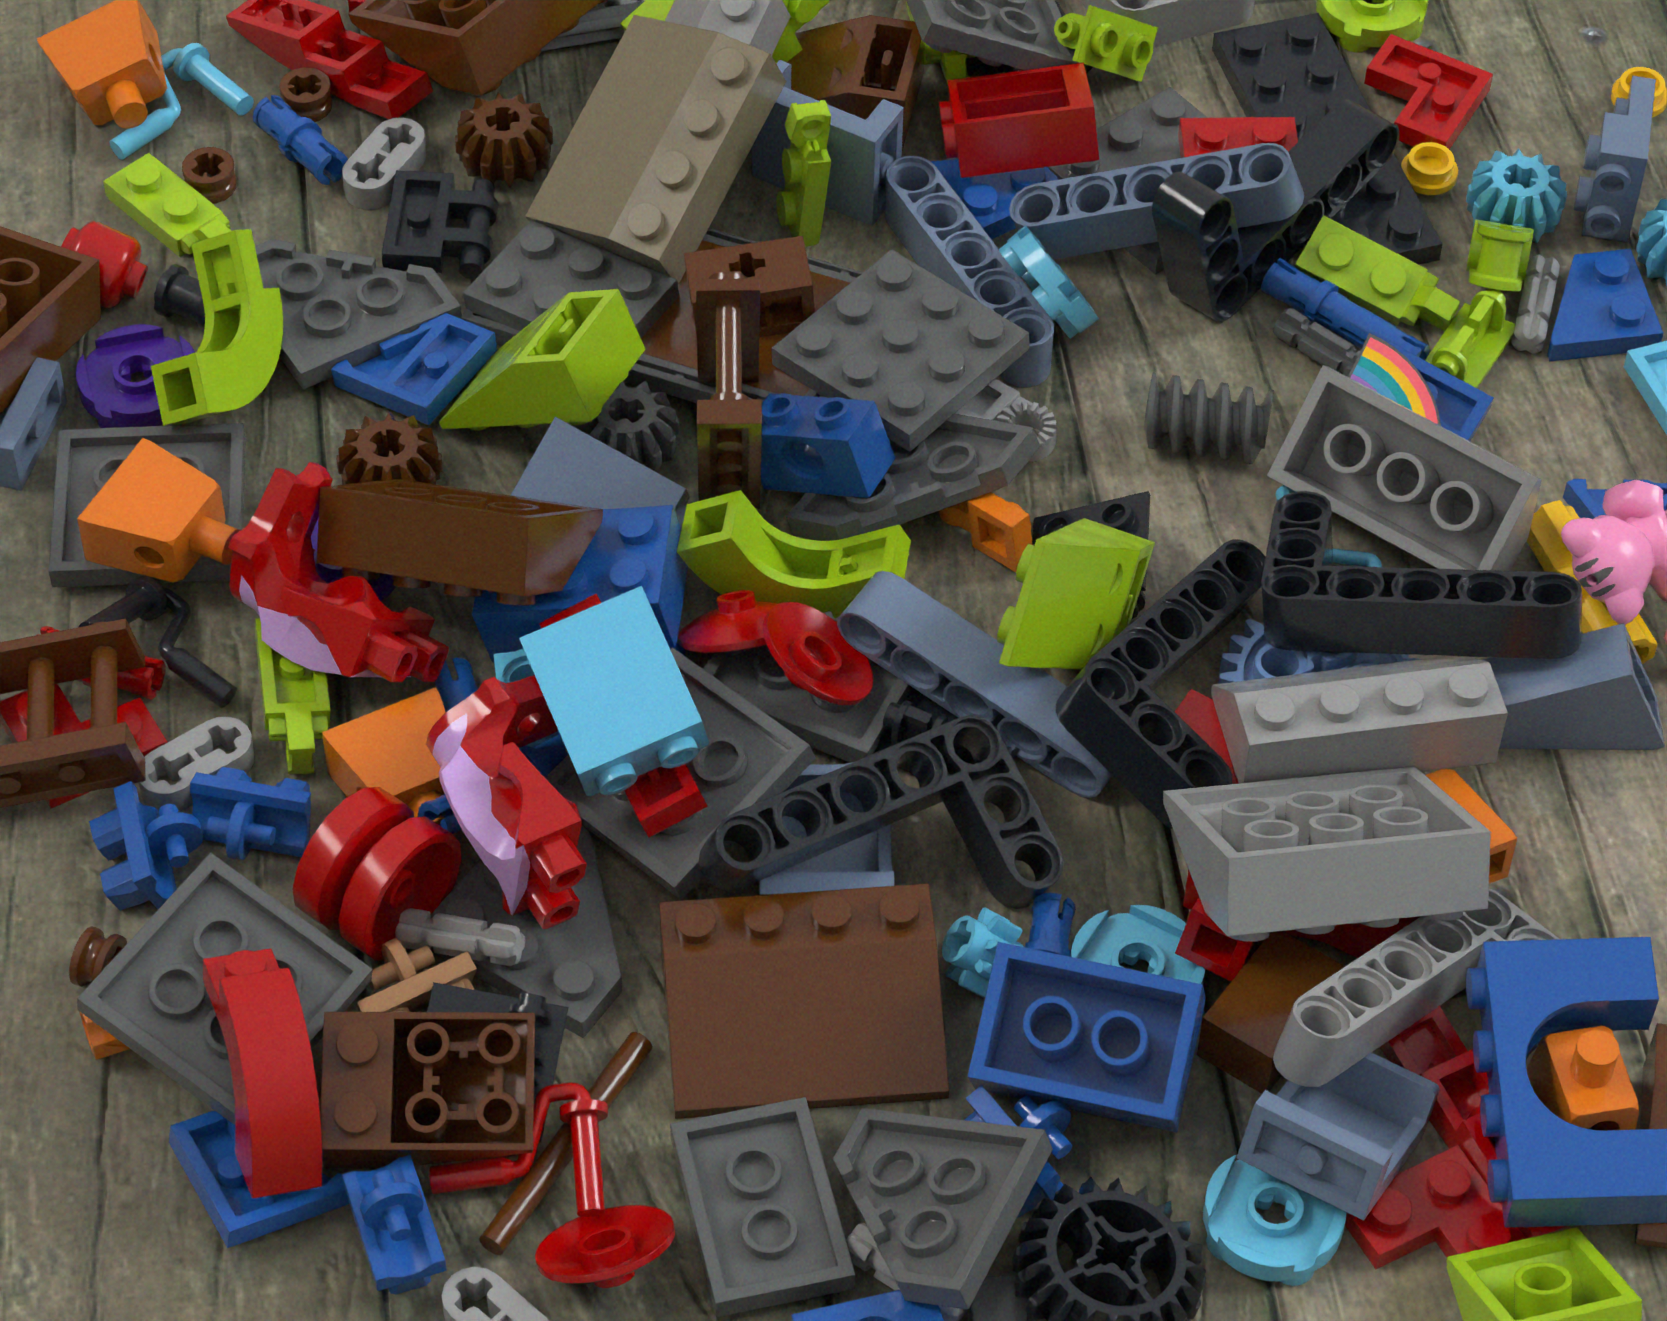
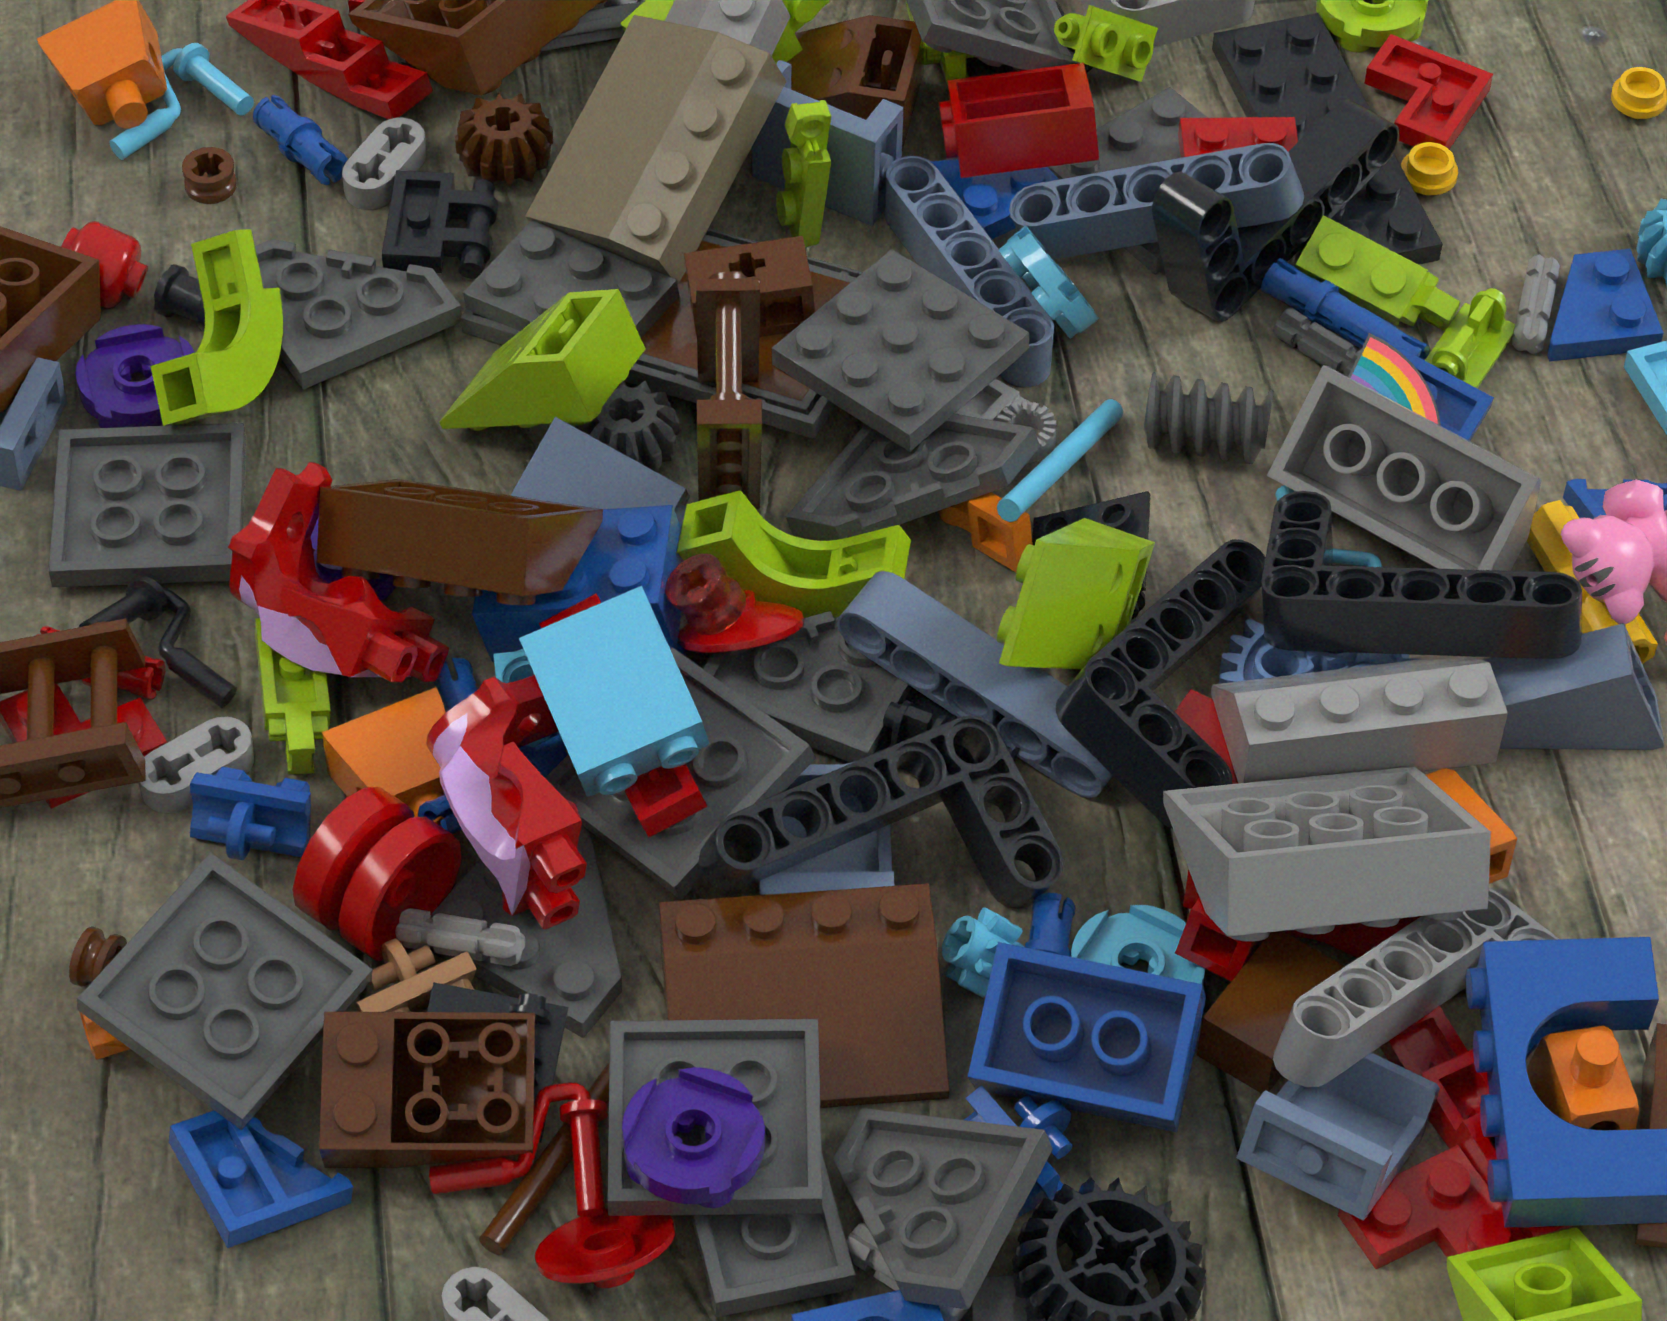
(153, 845): blue hips -> none
(156, 517): orange torso -> none
(165, 204): lime hinge -> none
(270, 1070): red arch -> none
(307, 92): reddish brown bush -> none
(389, 452): reddish brown gear -> none
(395, 1226): blue hips -> none
(421, 368): blue wing -> none
(698, 1173): none -> dark purple plate
(705, 594): none -> clear red wheel
(776, 1065): none -> dark grey plate
(816, 654): red dish -> none
(823, 445): blue brick -> none
(1059, 460): none -> medium azure bar
(1263, 1249): medium azure plate -> none
(1499, 255): lime piece -> none
(1517, 192): medium azure gear -> none
(1617, 165): sand blue plate -> none

